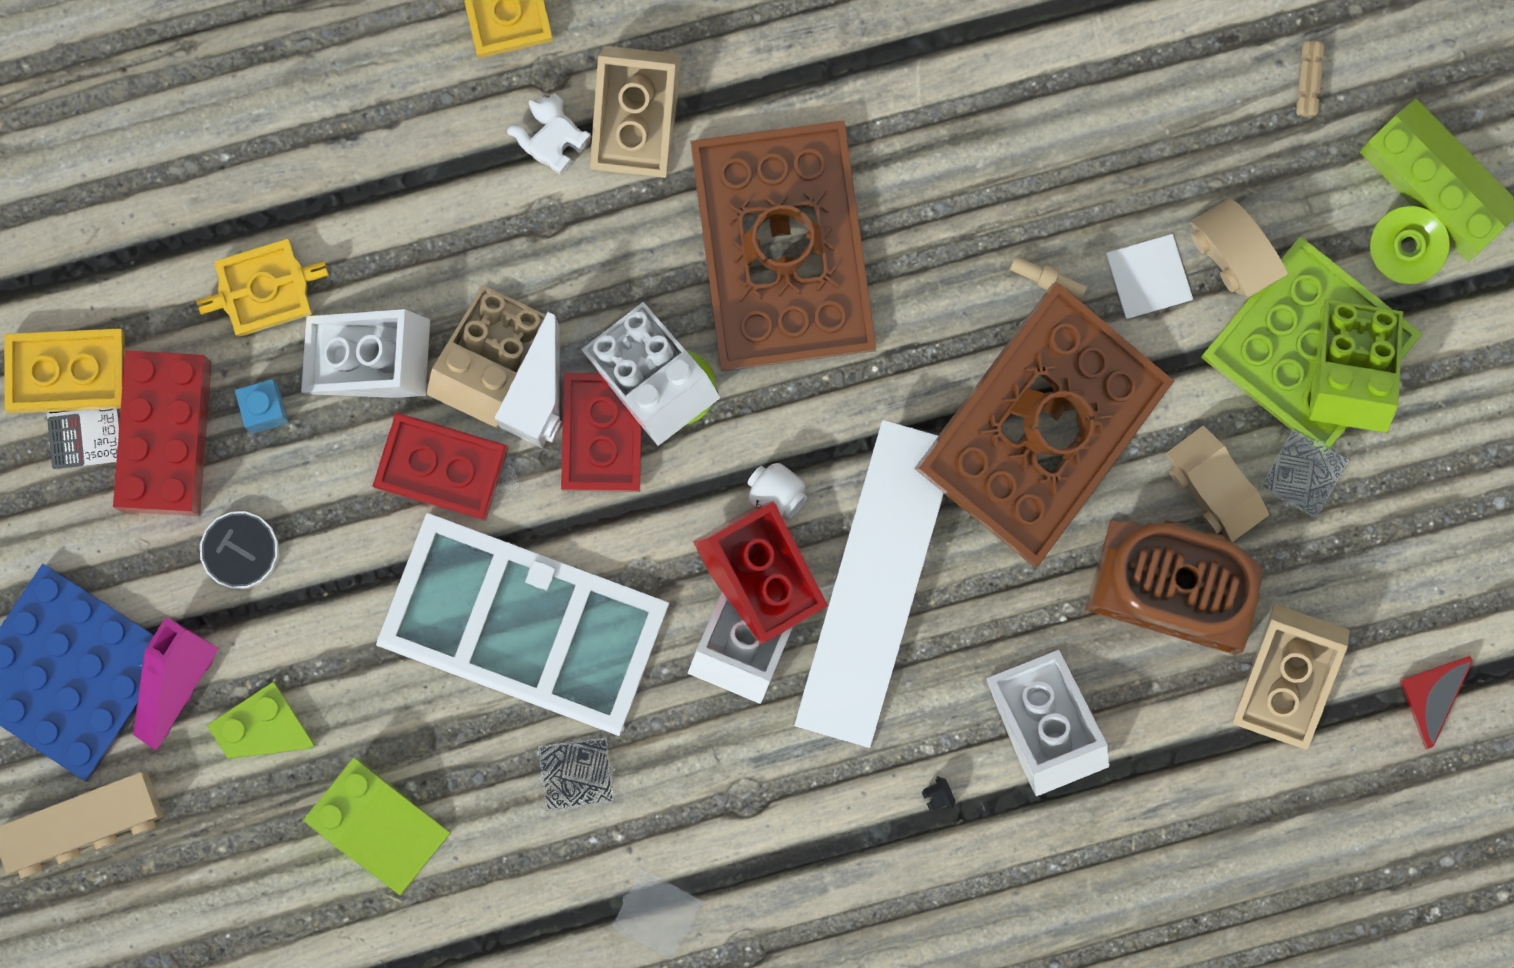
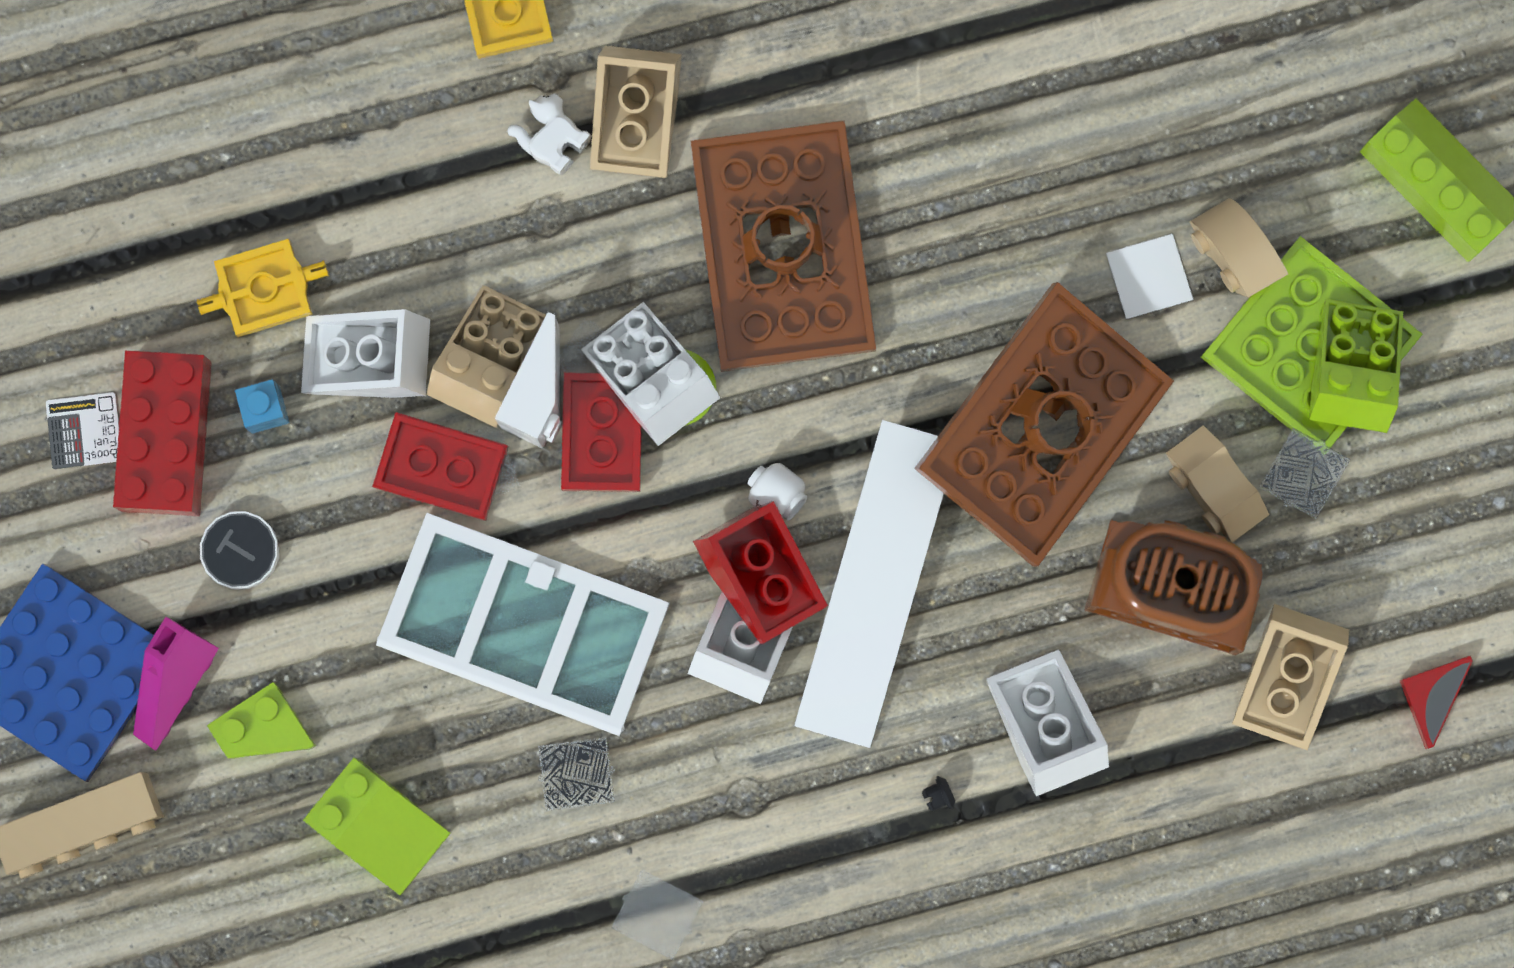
(64, 370): yellow plate -> none
(1046, 276): tan bar -> none
(1310, 78): tan axle -> none
(1430, 248): lime dish -> none

